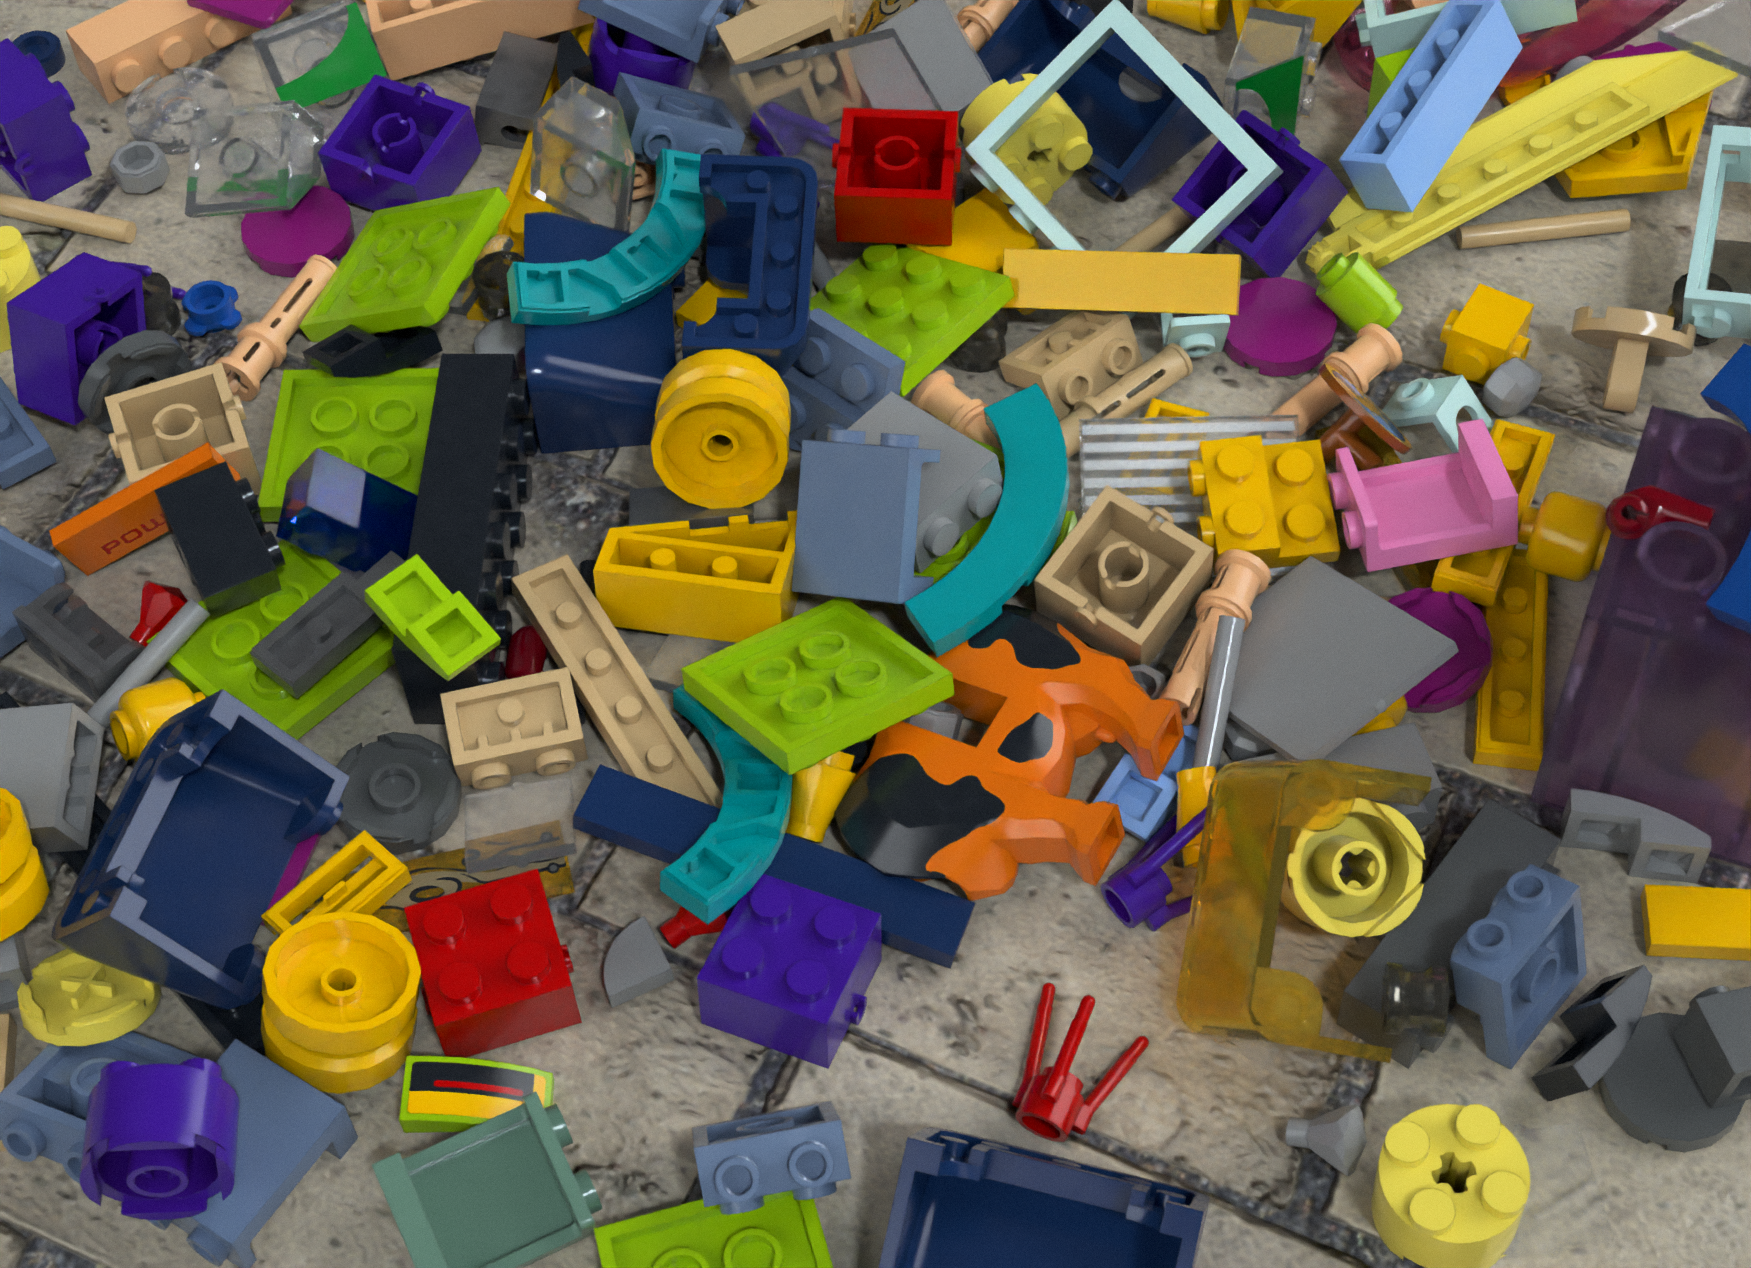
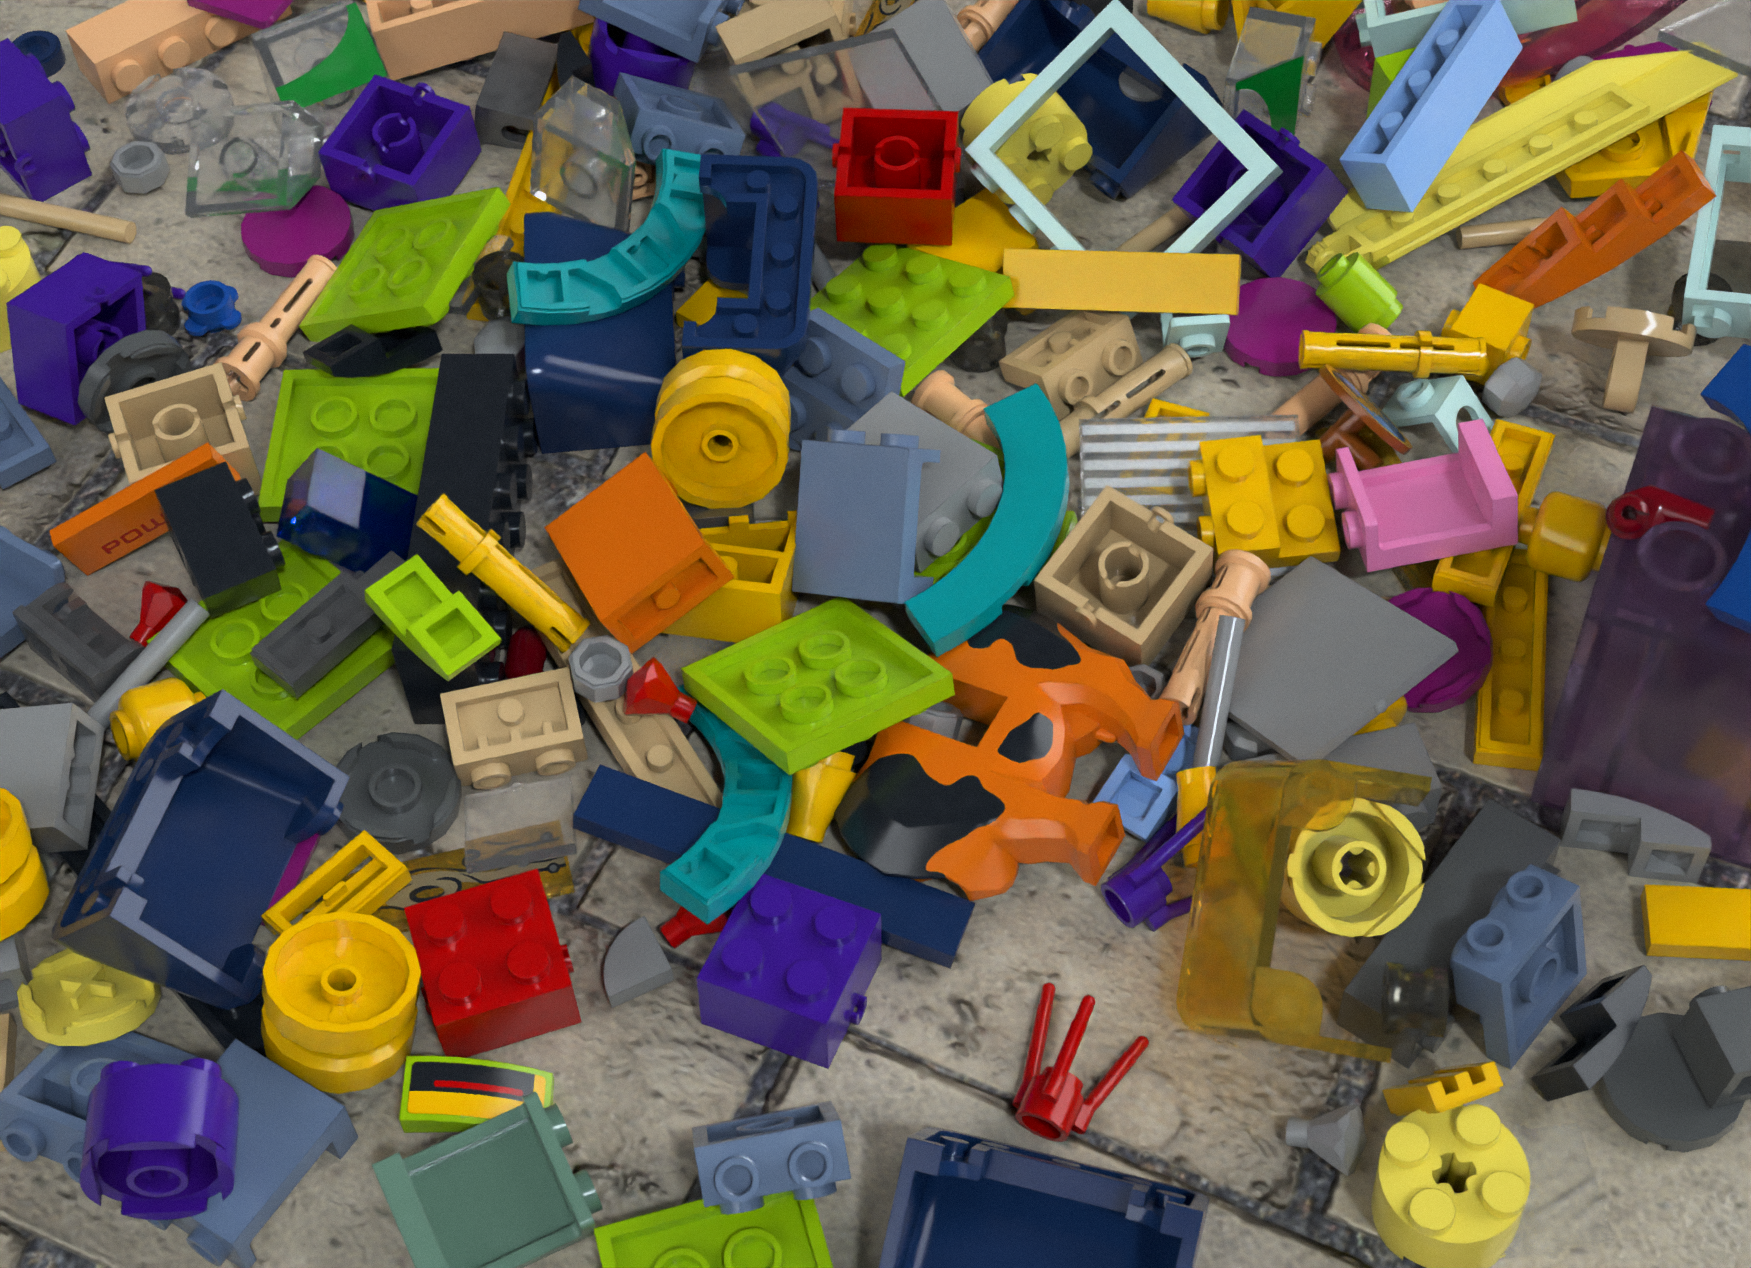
(504, 574): none -> yellow pin
(600, 668): none -> light grey tile
(637, 553): none -> orange panel
(654, 693): none -> red rock
(1397, 353): none -> yellow pin
(1444, 1089): none -> yellow tile
(1616, 226): none -> orange slope

